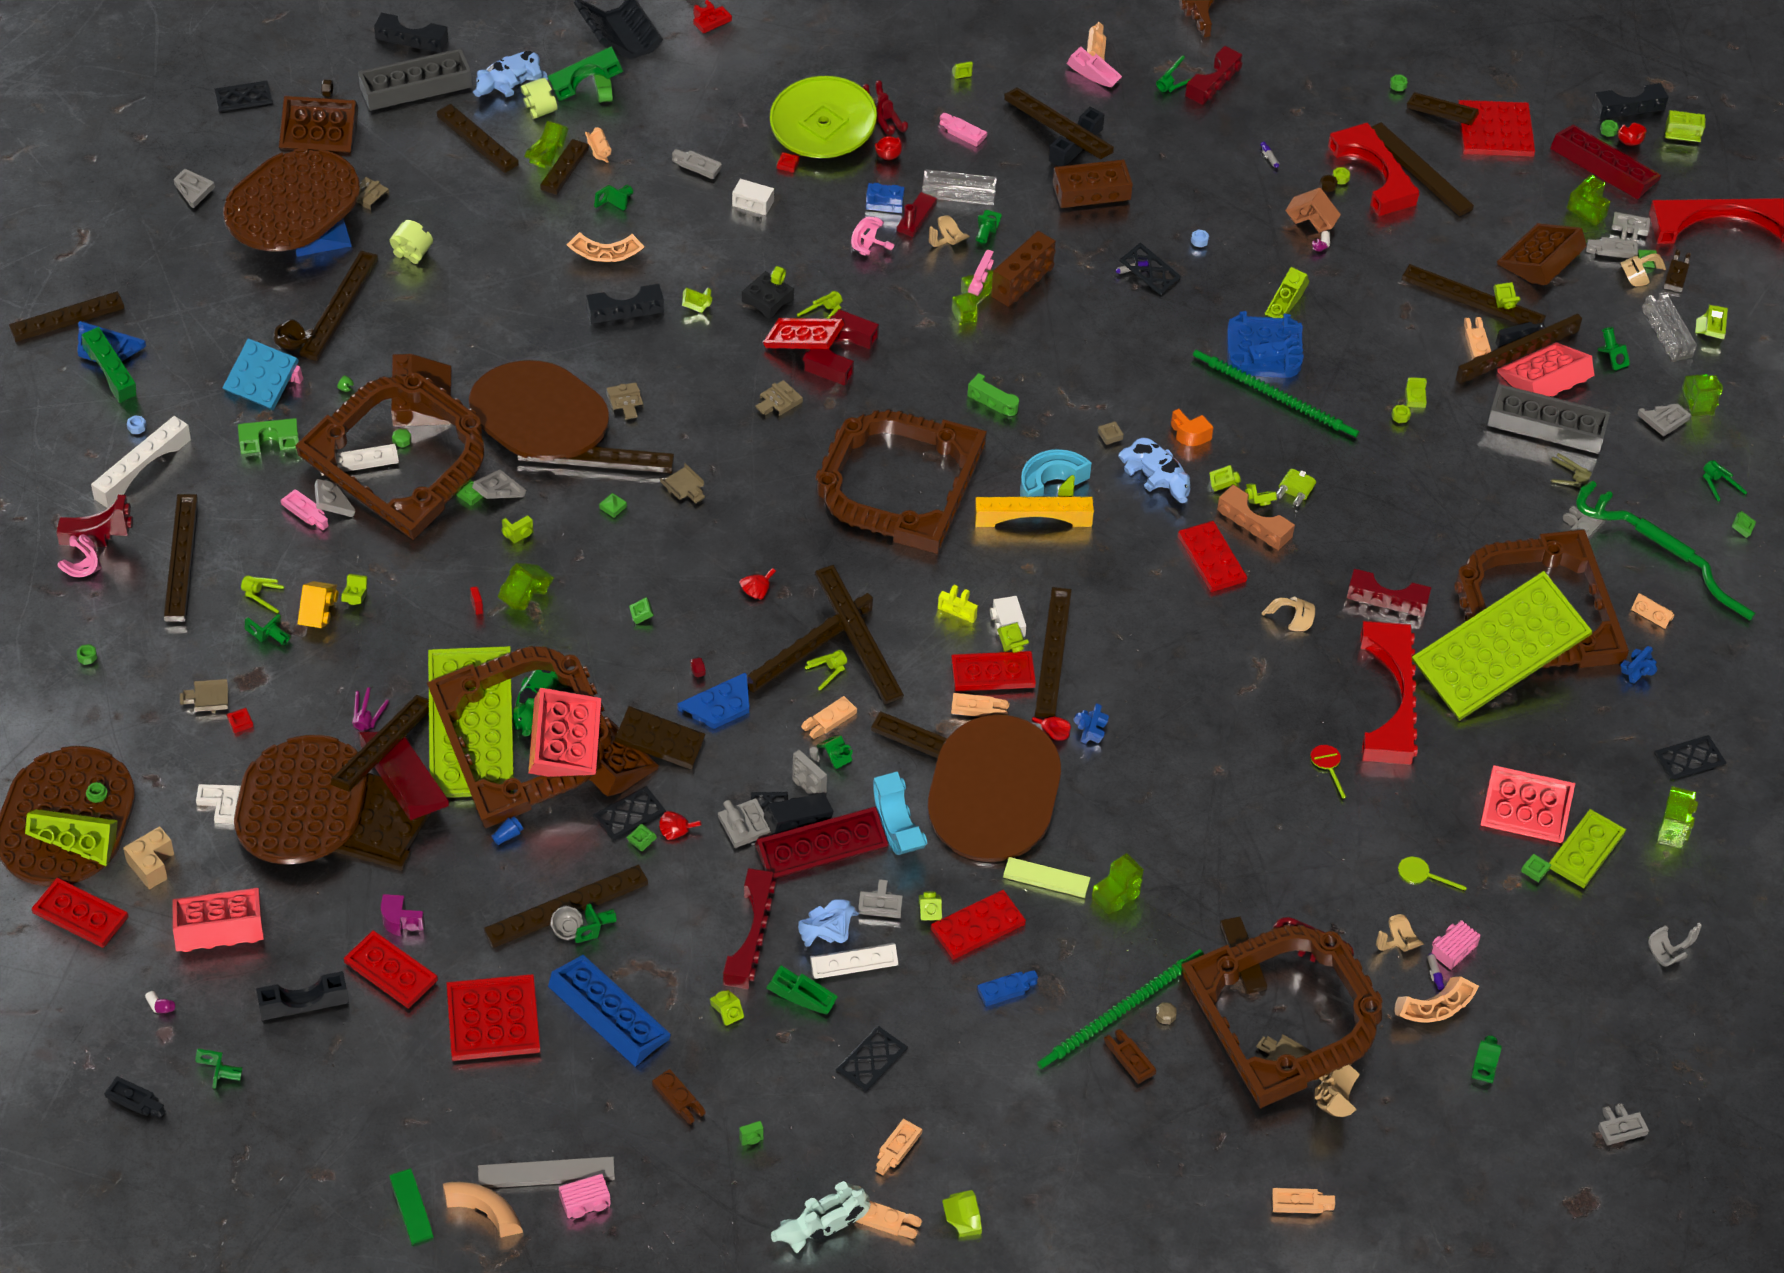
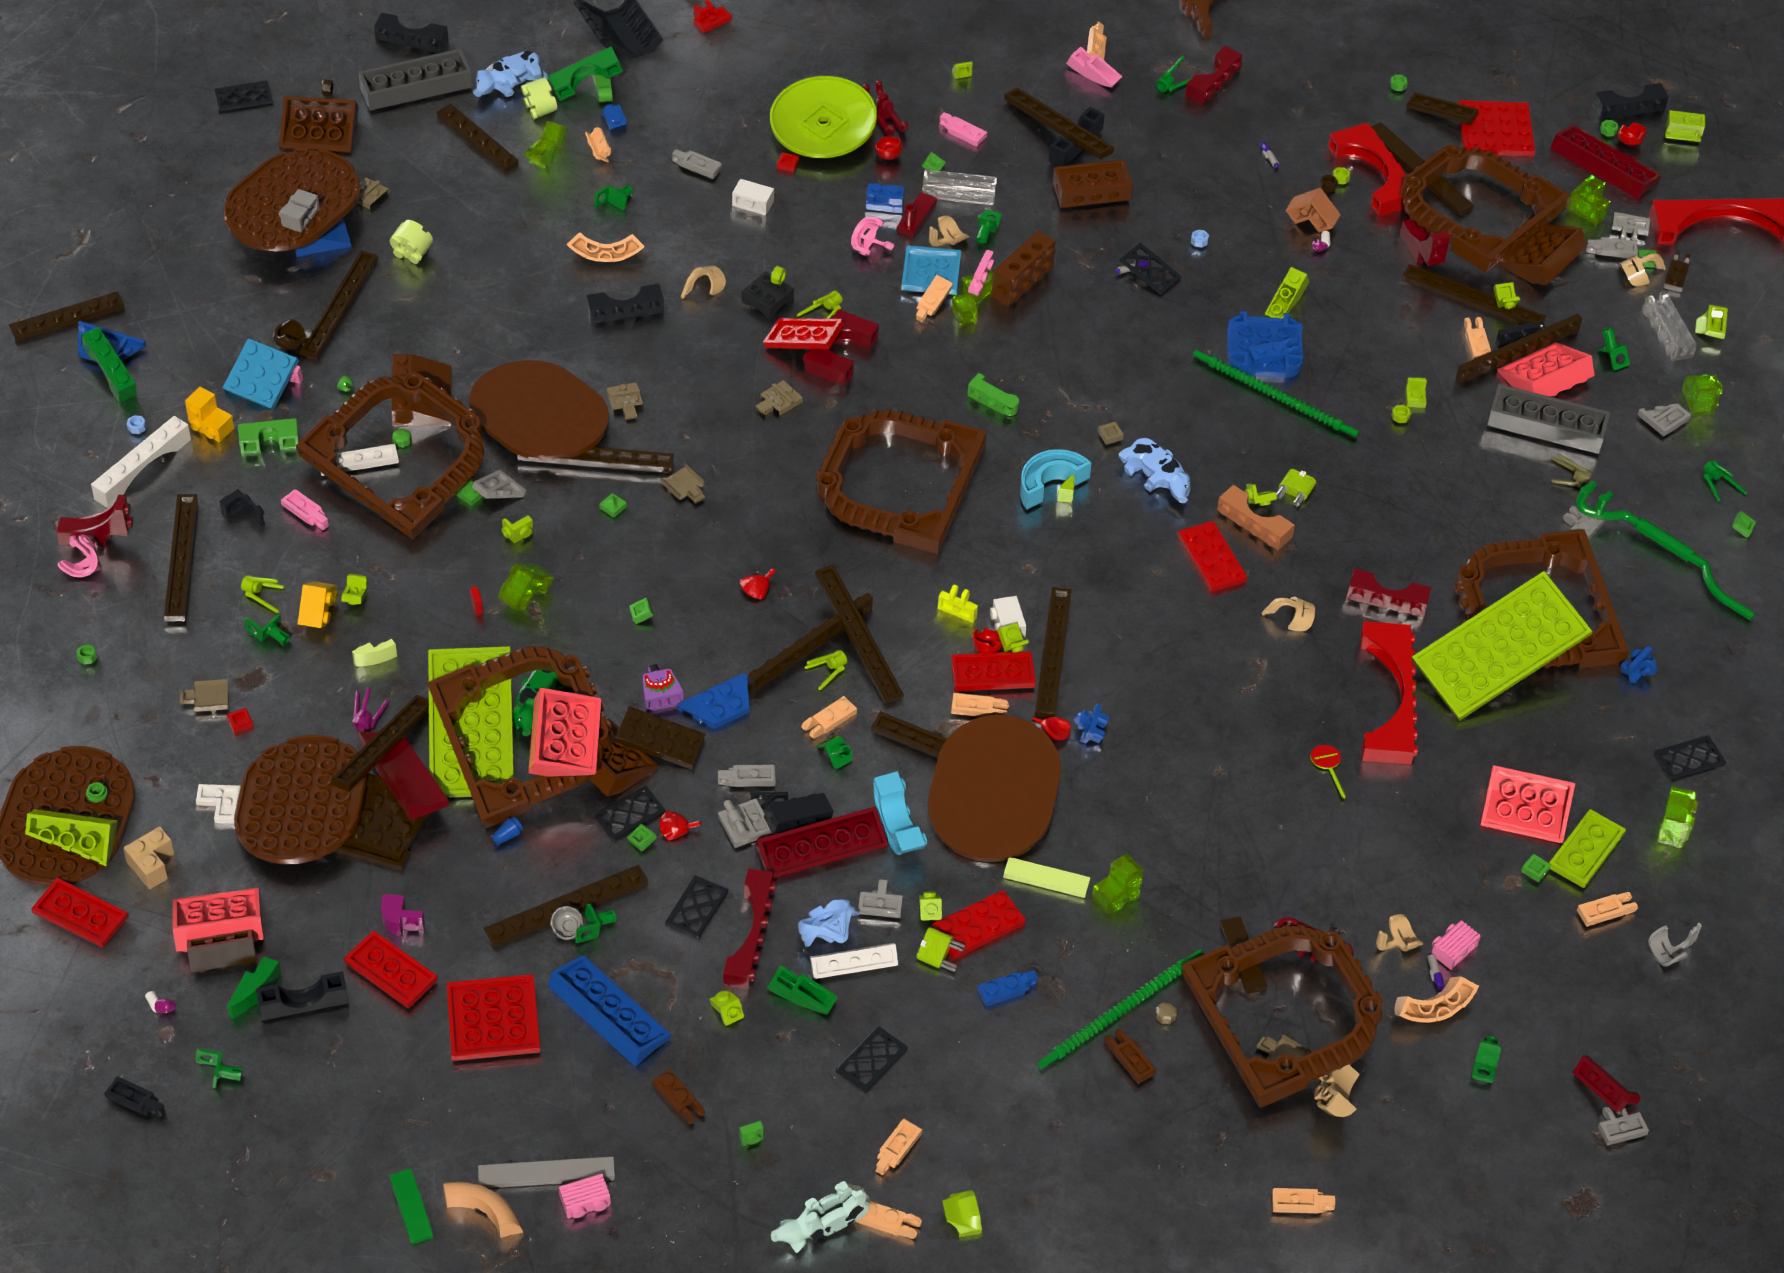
(193, 187): light grey wing -> none
(206, 417): none -> yellow brick
(221, 951): none -> dark brown brick
(238, 500): none -> black bracket
(245, 994): none -> green slope
(300, 205): none -> light grey piece
(332, 499): light grey wing -> none
(370, 655): none -> yellowish green slope
(564, 166): dark brown plate -> none
(613, 116): none -> blue bracket
(661, 689): none -> medium lavender torso
(678, 909): none -> black window
(696, 300): lime bracket -> none
(697, 667): dark red tile -> none
(716, 278): none -> tan helmet
(748, 776): none -> light grey hinge
(807, 772): light grey plate -> none
(925, 263): none -> dark azure plate
(933, 162): none -> bright green tile
(933, 297): none -> light nougat hinge
(936, 947): none -> lime piece
(986, 641): none -> red hair
(994, 510): yellow arch -> none
(1193, 431): orange brick -> none
(1224, 478): lime bracket -> none
(1417, 870): lime piece -> none
(1423, 245): none -> dark red arch
(1469, 243): none -> reddish brown arch
(1604, 1084): none -> dark red piece
(1606, 908): none -> light nougat hinge
(1652, 611): light nougat hinge -> none

